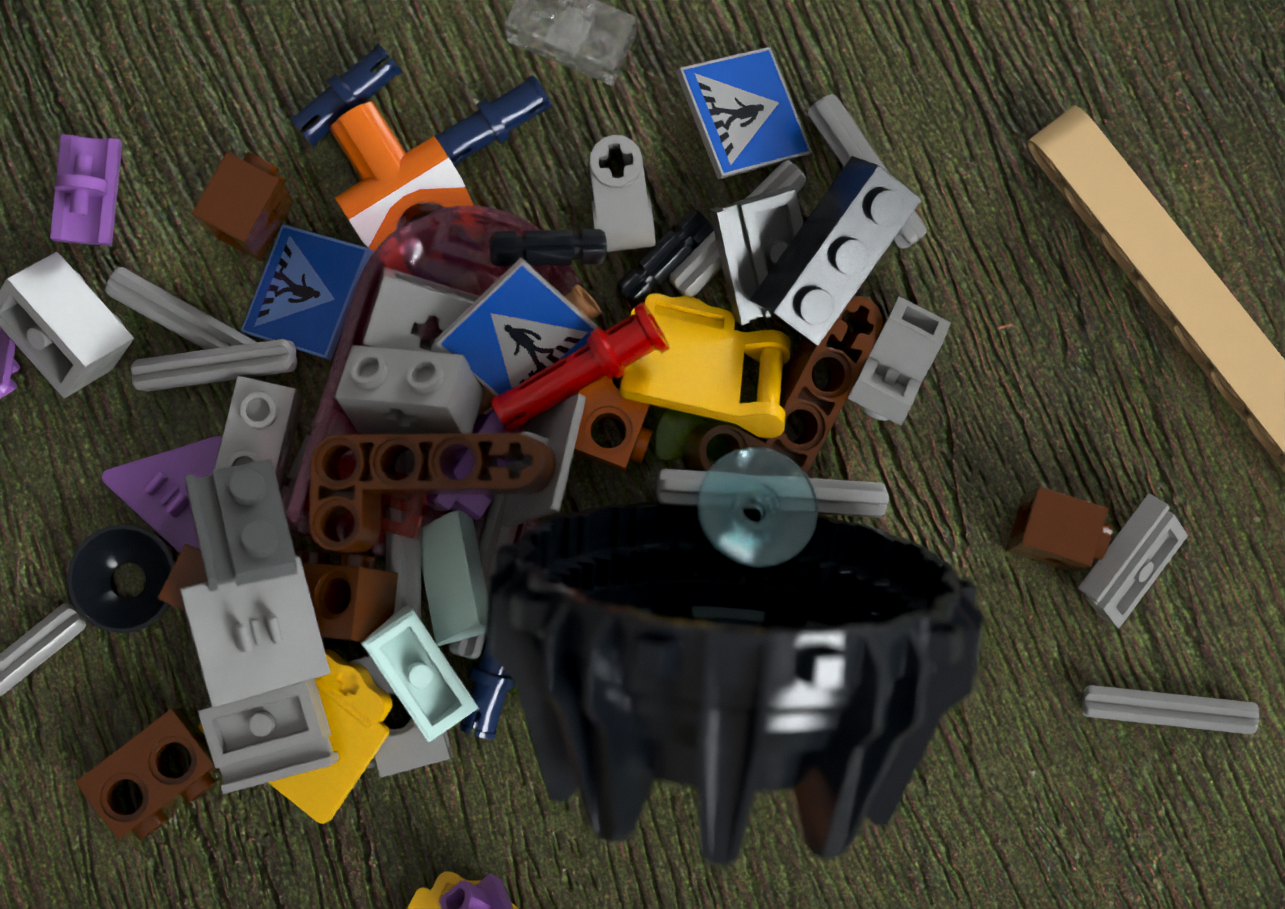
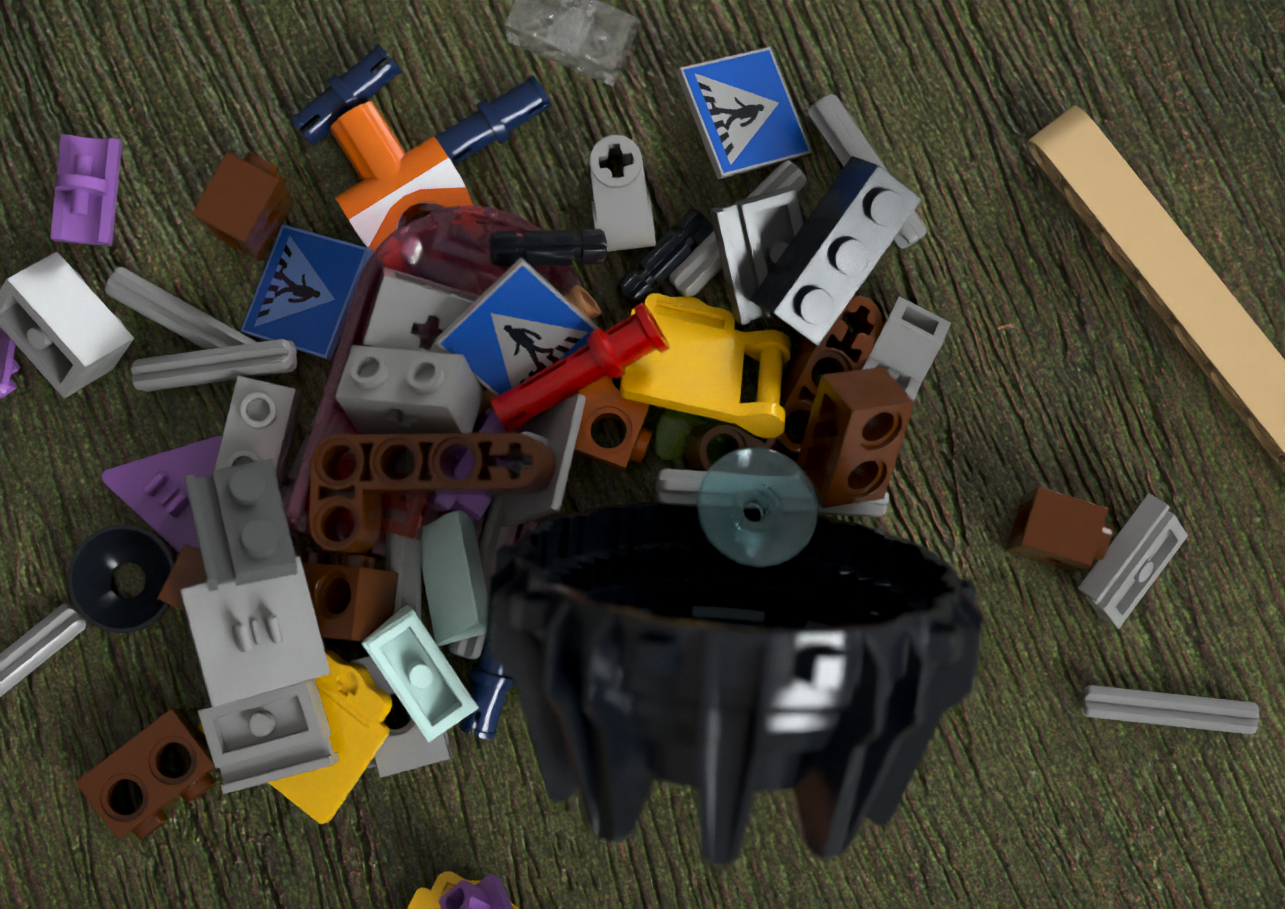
(854, 436): none -> reddish brown brick

